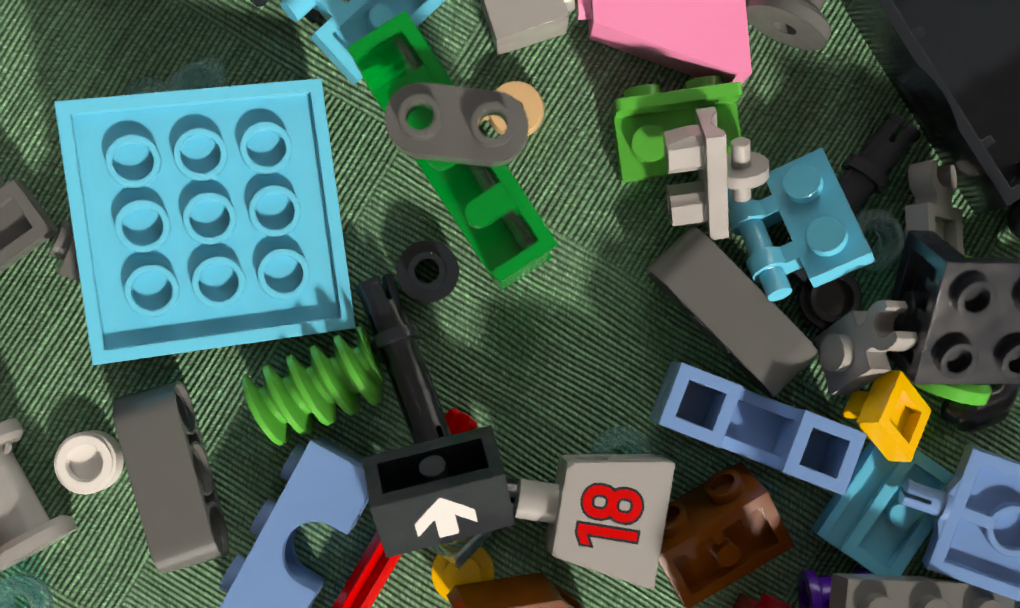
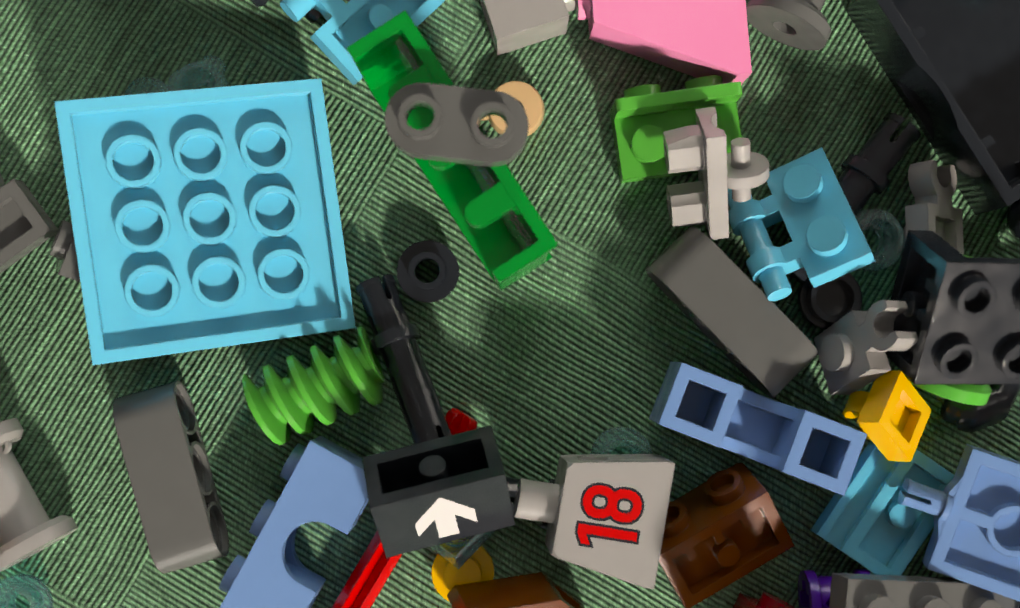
(88, 462): white tile -> none

